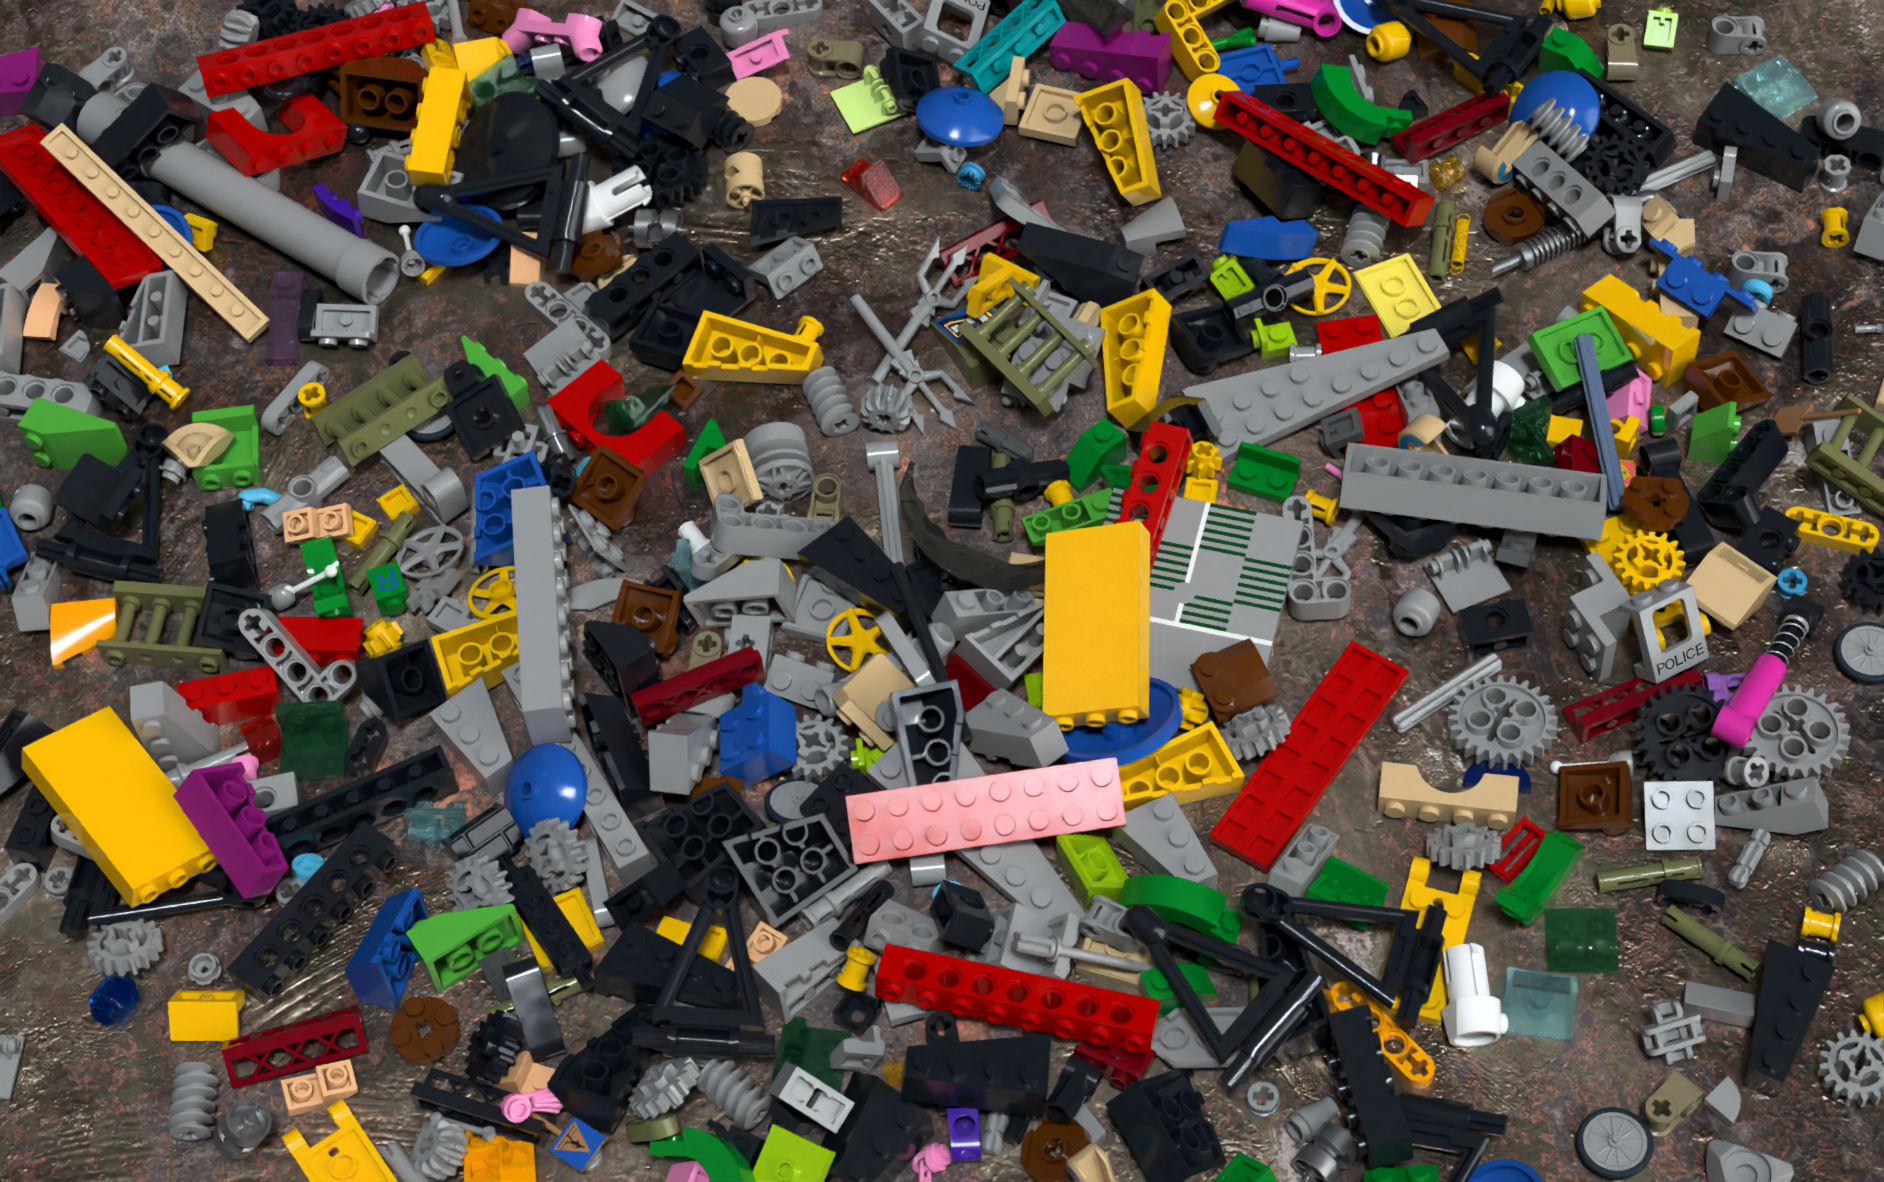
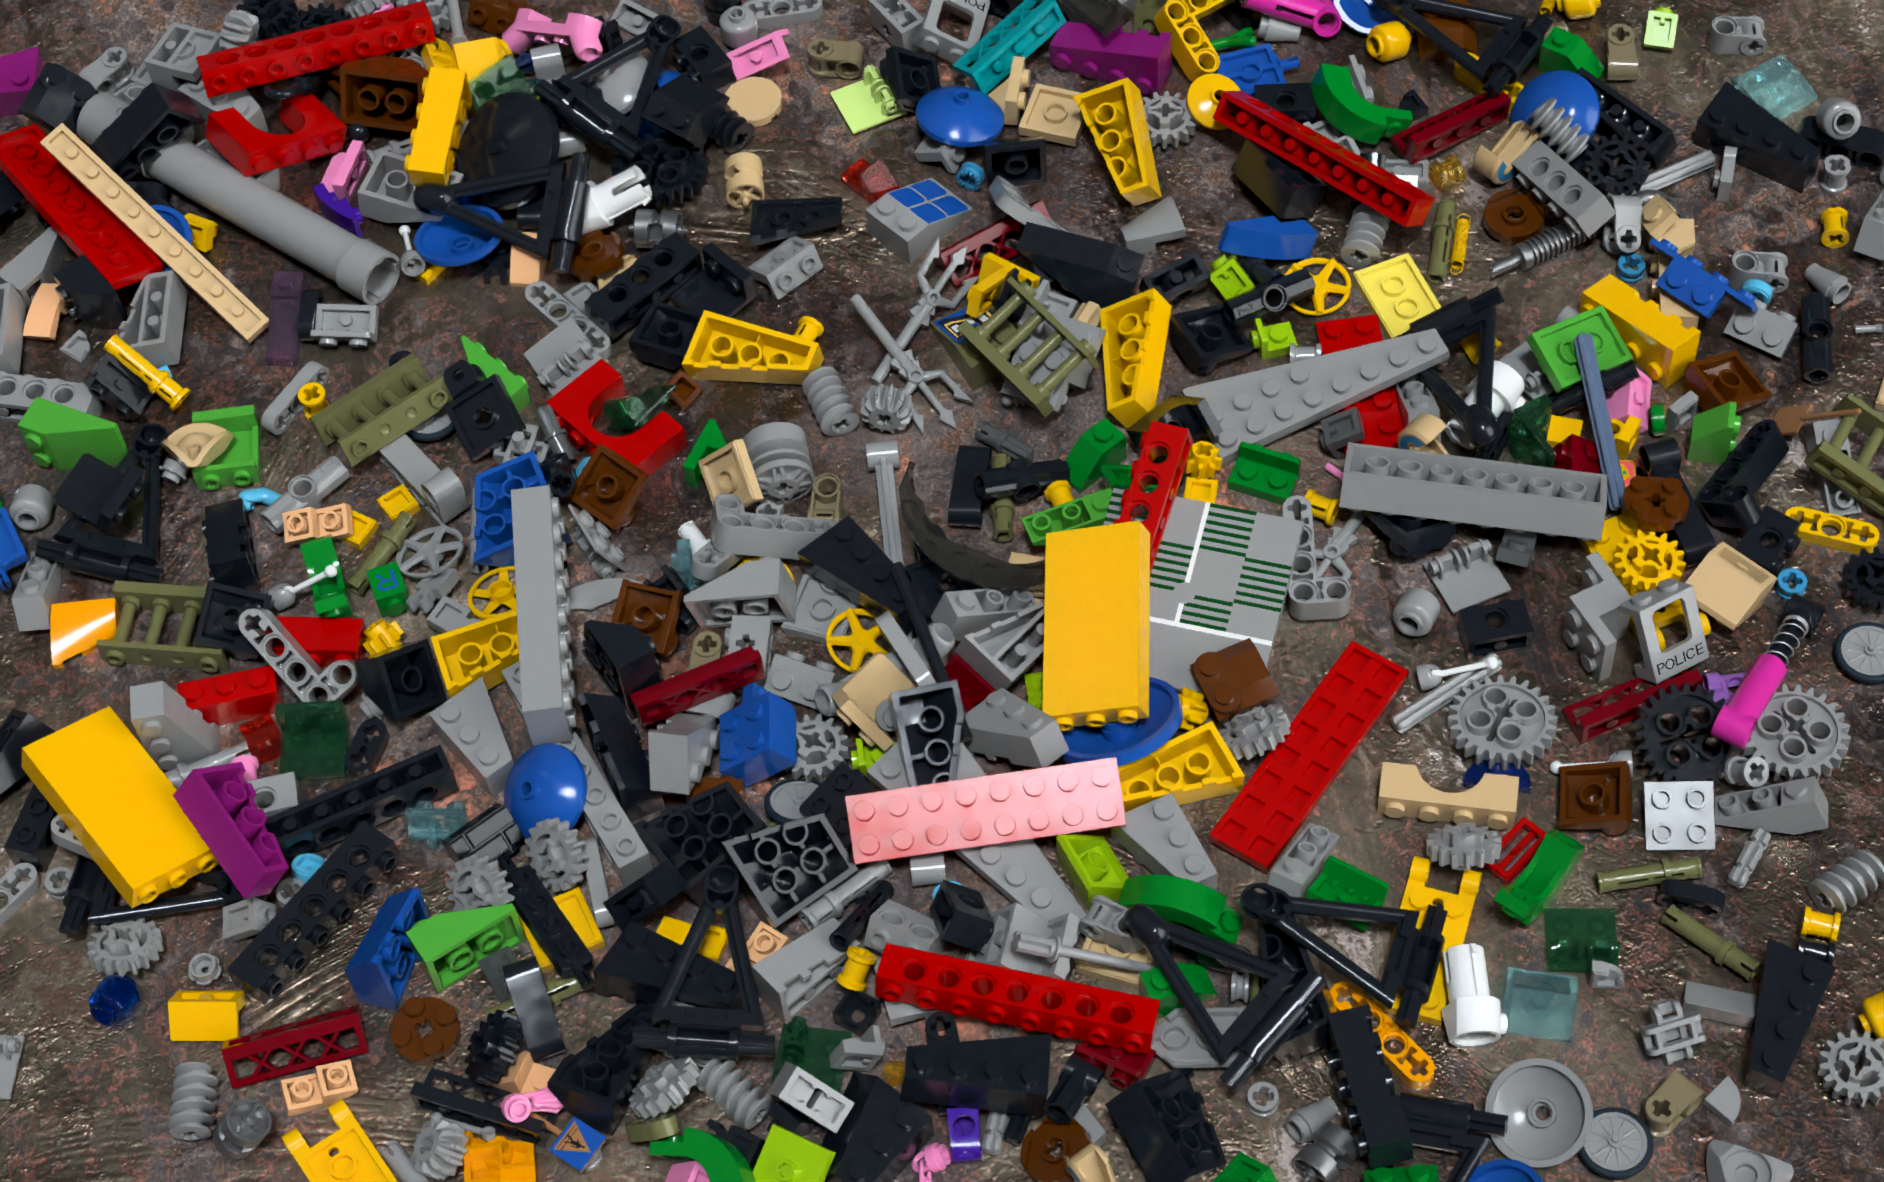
(175, 55): none -> light grey bracket
(246, 918): none -> light grey bracket
(346, 171): none -> bright pink panel
(914, 217): none -> light grey slope
(1005, 292): none -> black plate
(1016, 160): none -> black slope
(1239, 987): none -> light grey bush
(1431, 675): none -> hinge
(1521, 1094): none -> light grey dish
(1605, 976): none -> light grey tile
(1628, 274): none -> dark azure bush
(1829, 282): none -> light grey cone

